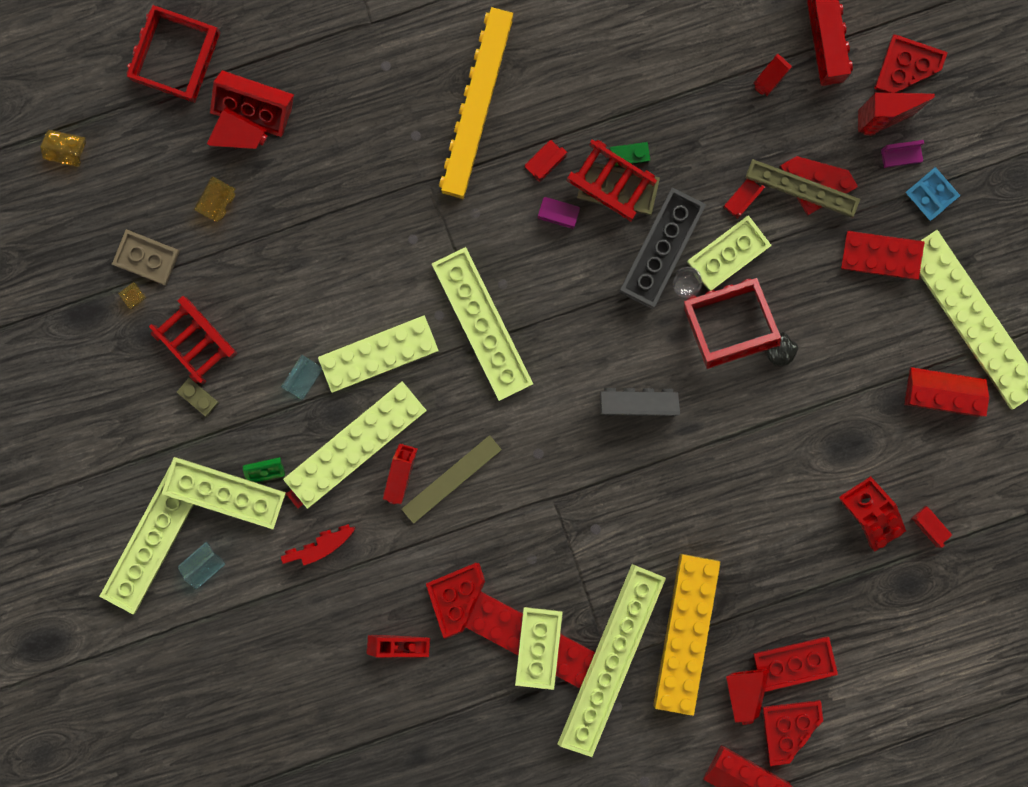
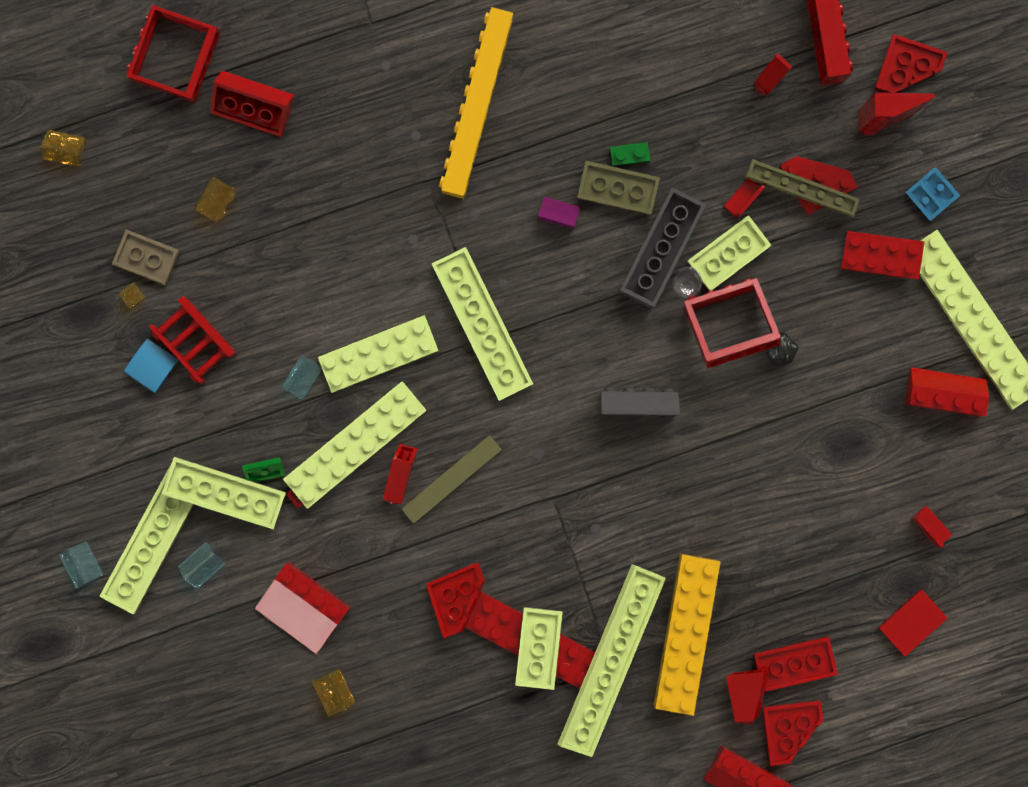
(81, 564): none -> clear light blue panel
(151, 366): none -> dark azure slope
(197, 397): olive plate -> none
(237, 131): red slope -> none
(302, 607): none -> slope
(326, 544): red slope -> none
(333, 692): none -> clear yellow bracket
(397, 646): red slope -> none
(545, 160): red panel -> none
(594, 190): red fence -> none
(874, 515): red bracket -> none
(902, 154): magenta panel -> none
(912, 622): none -> red tile

